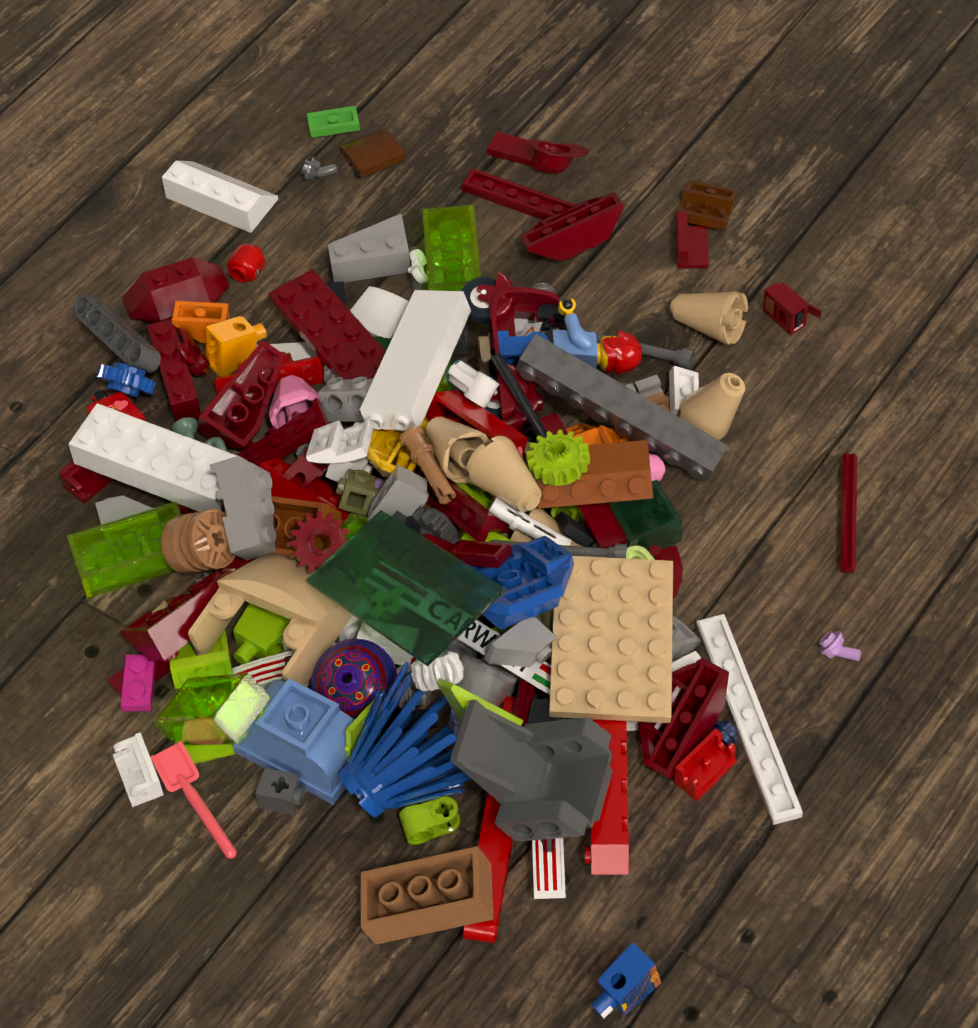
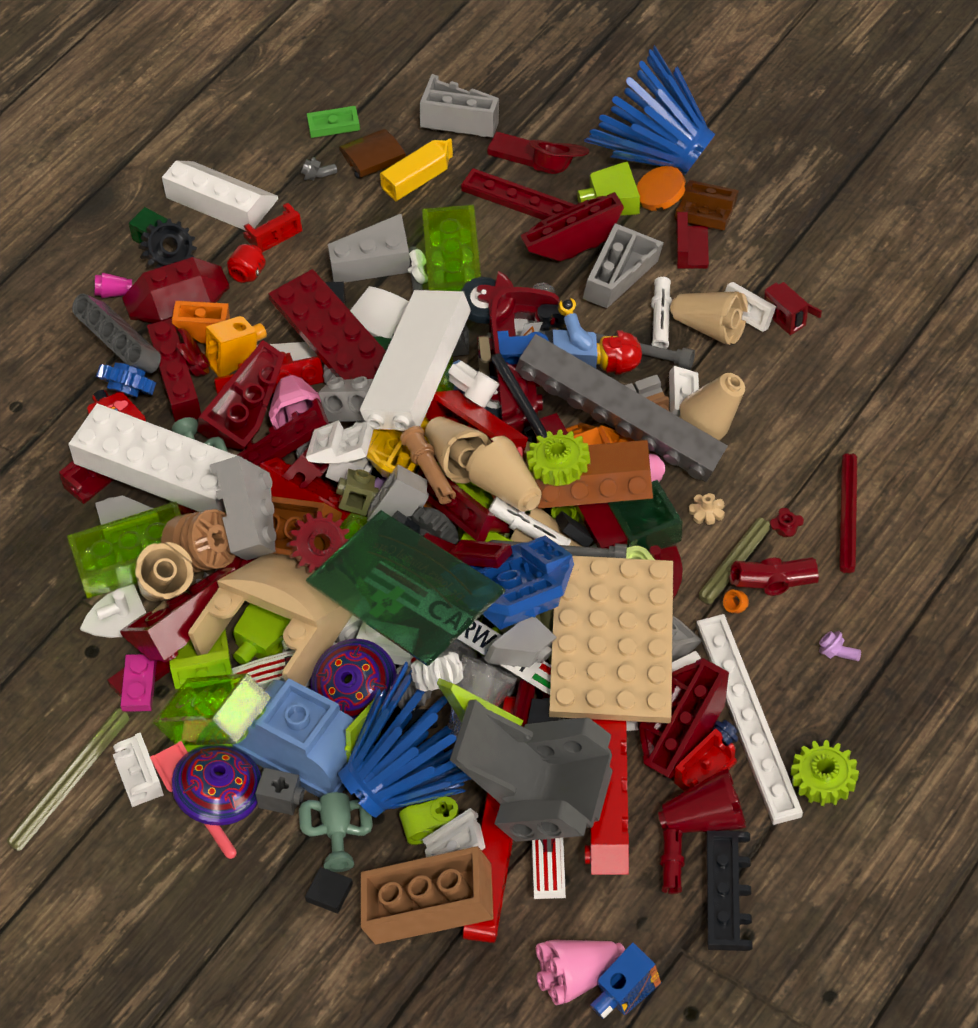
(67, 779): none -> olive axle
(111, 285): none -> dark pink cone
(113, 613): none -> white shield
(142, 221): none -> dark green panel
(163, 571): none -> tan cone
(170, 234): none -> black gear
(214, 797): none -> dish
(275, 230): none -> red hinge
(329, 890): none -> black piece
(335, 820): none -> sand green piece
(416, 168): none -> yellow piece
(456, 835): none -> white plate
(458, 110): none -> light grey wedge
(573, 966): none -> bright pink cone
(617, 180): none -> lime torso
(620, 264): none -> light grey wedge
(661, 188): none -> orange tile
(661, 322): none -> white pin
(672, 861): none -> dark red pin
(677, 128): none -> blue plant
(705, 807): none -> dark red cone
(707, 508): none -> tan plant
(724, 891): none -> black hinge
(732, 605): none -> orange hinge
(739, 553): none -> olive axle
(759, 310): none -> white plate
(774, 574): none -> dark red piece
(786, 529): none -> dark red plate
(823, 788): none -> lime gear

